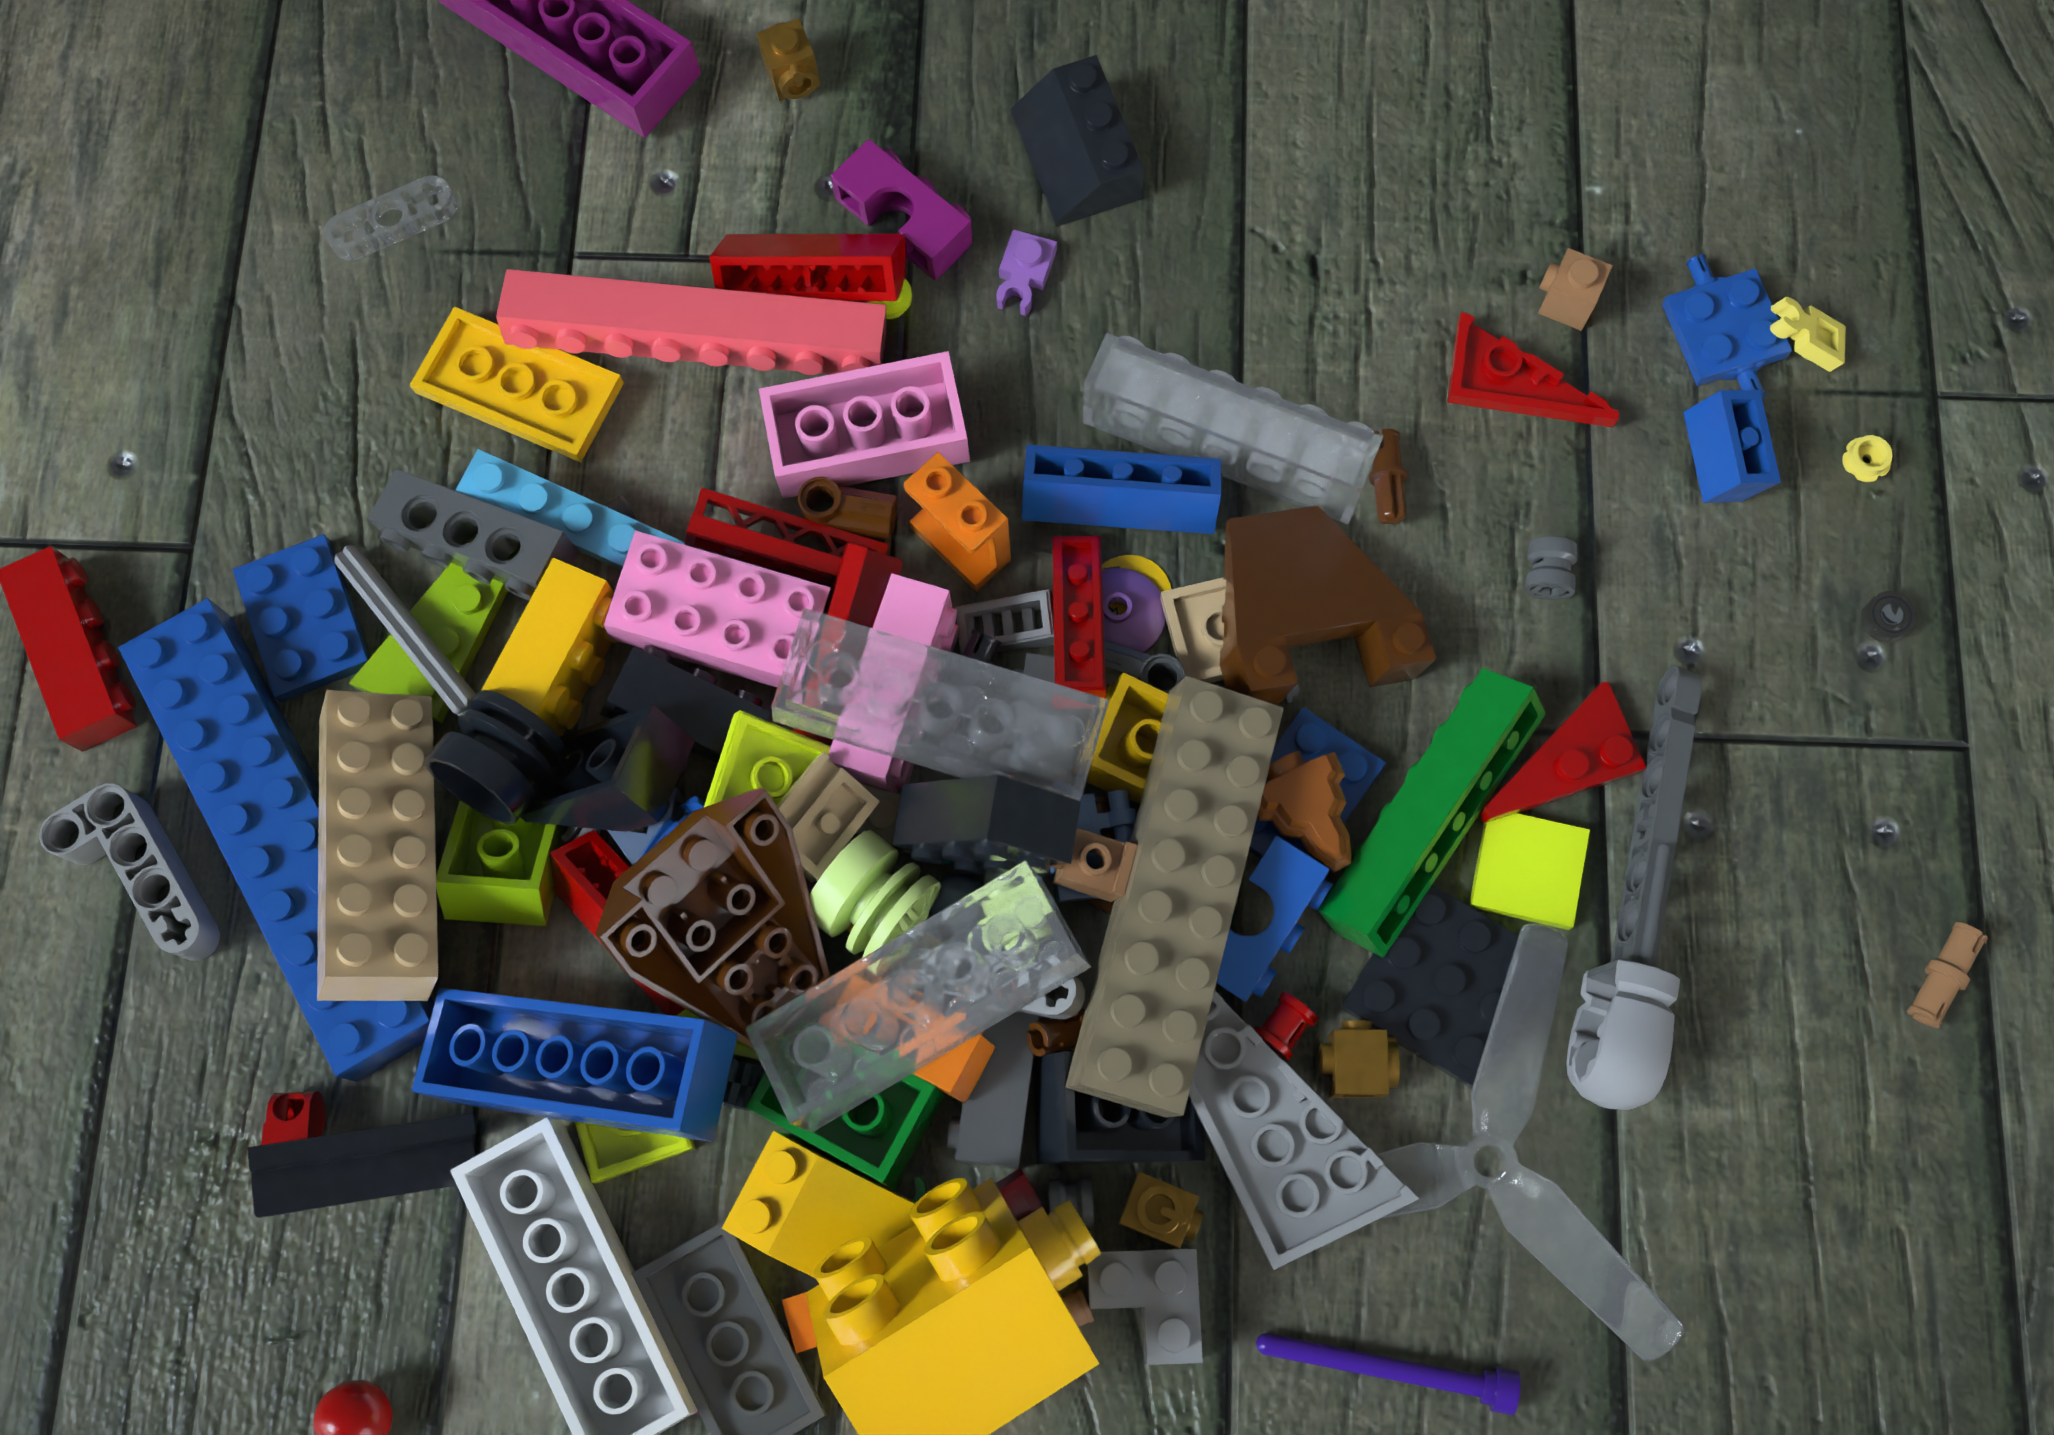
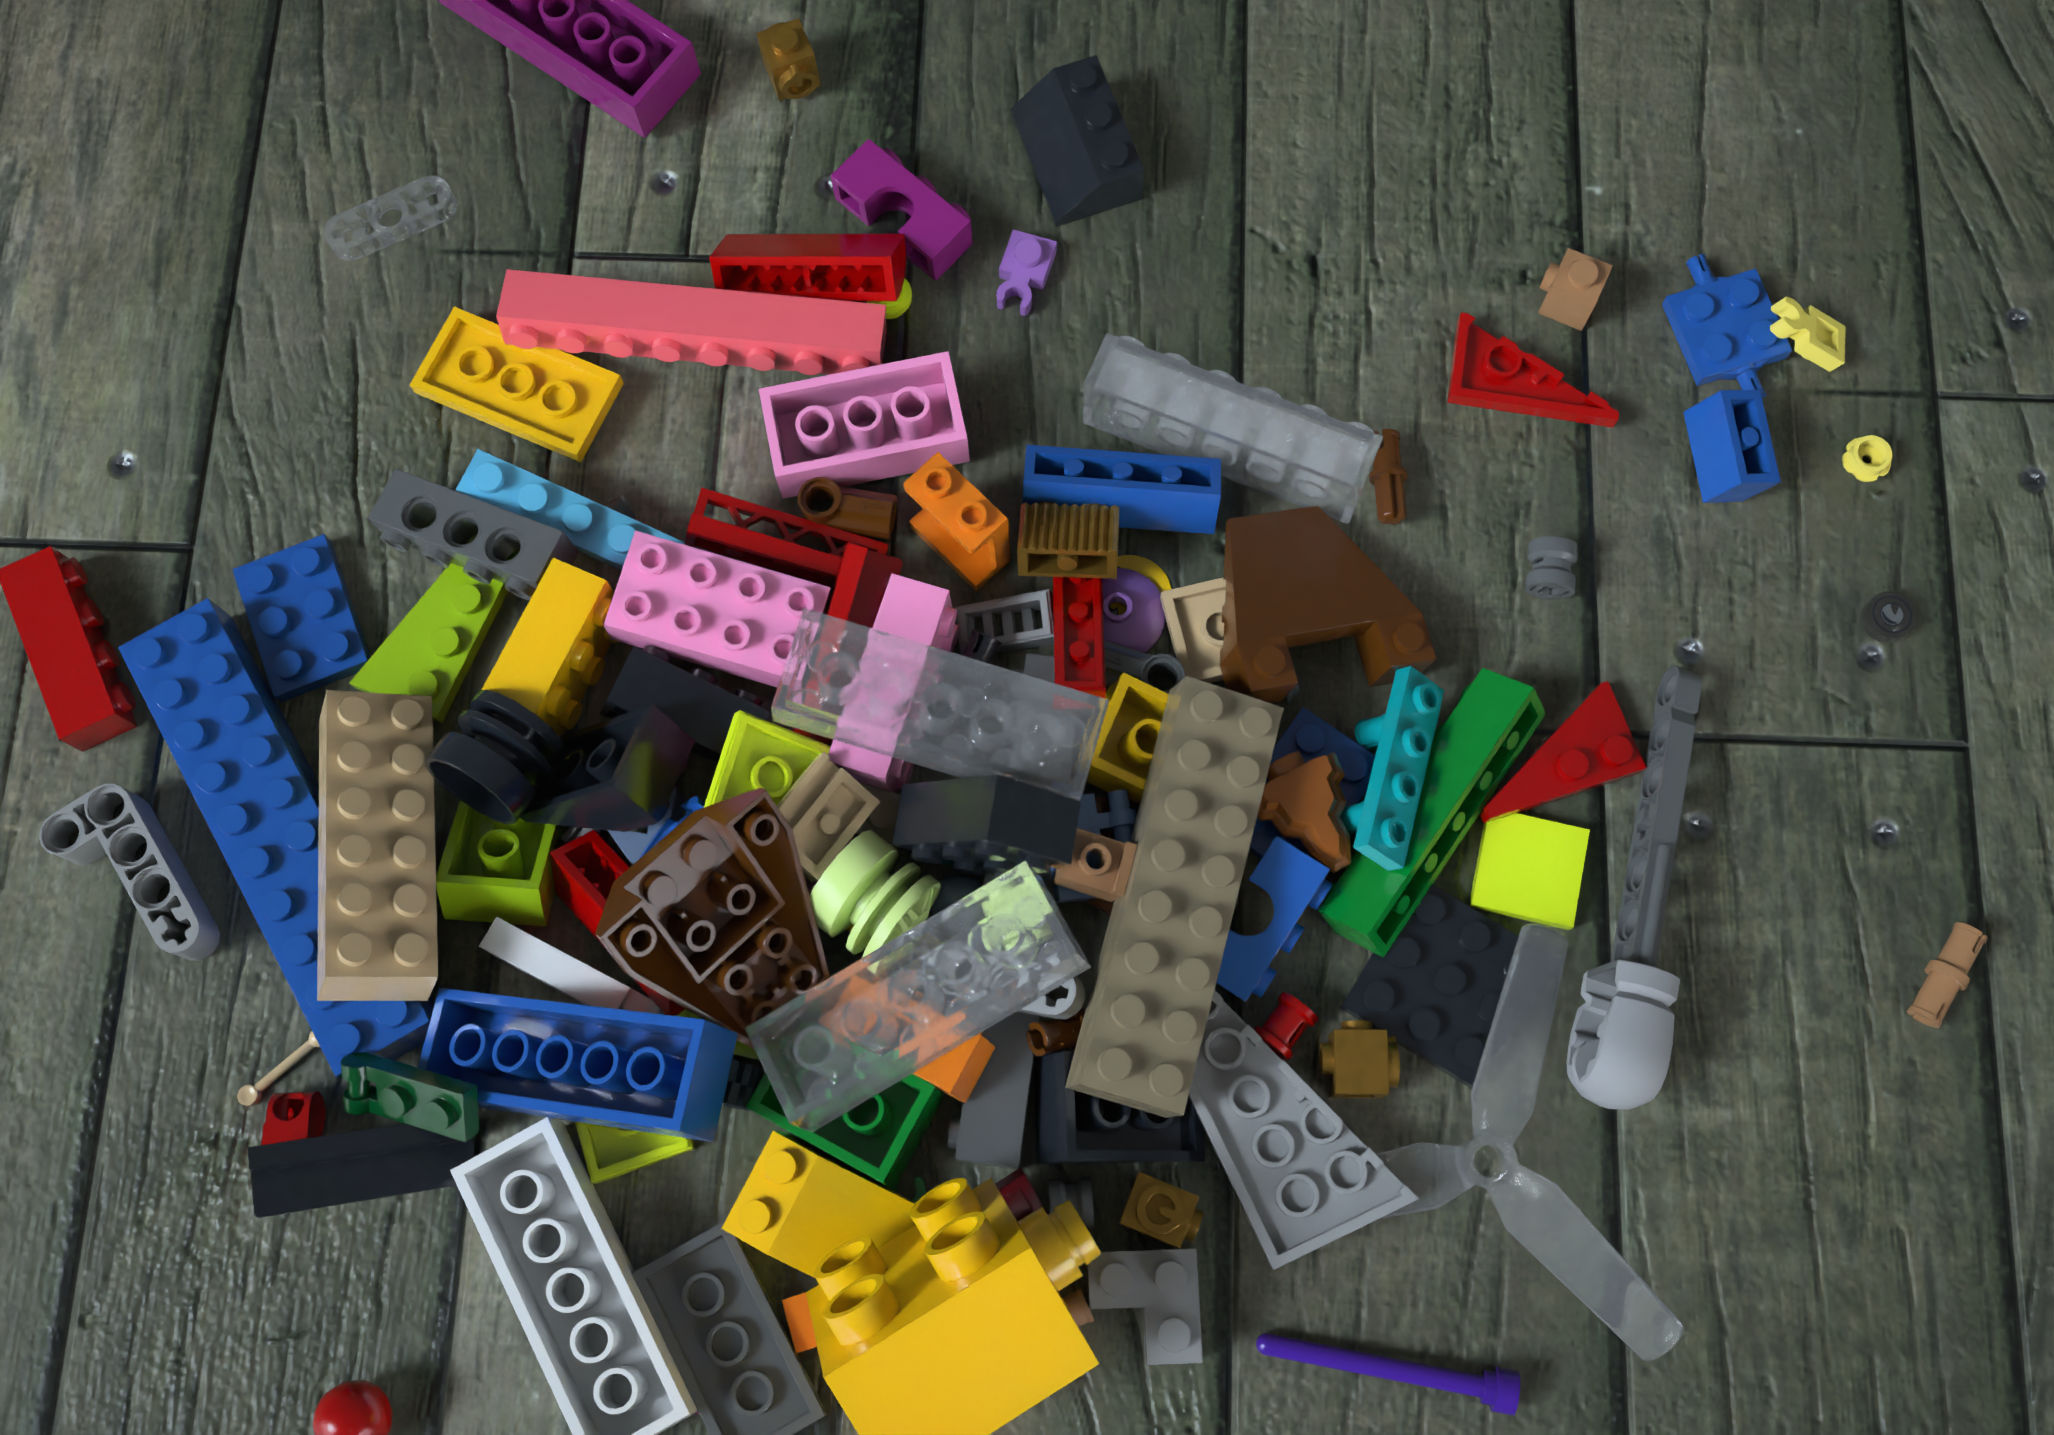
(251, 1095): none -> tan hinge
(405, 629): light grey axle -> none
(410, 1095): none -> dark green plate
(561, 970): none -> white hinge
(1068, 540): none -> pearl gold brick
(1403, 747): none -> teal plate

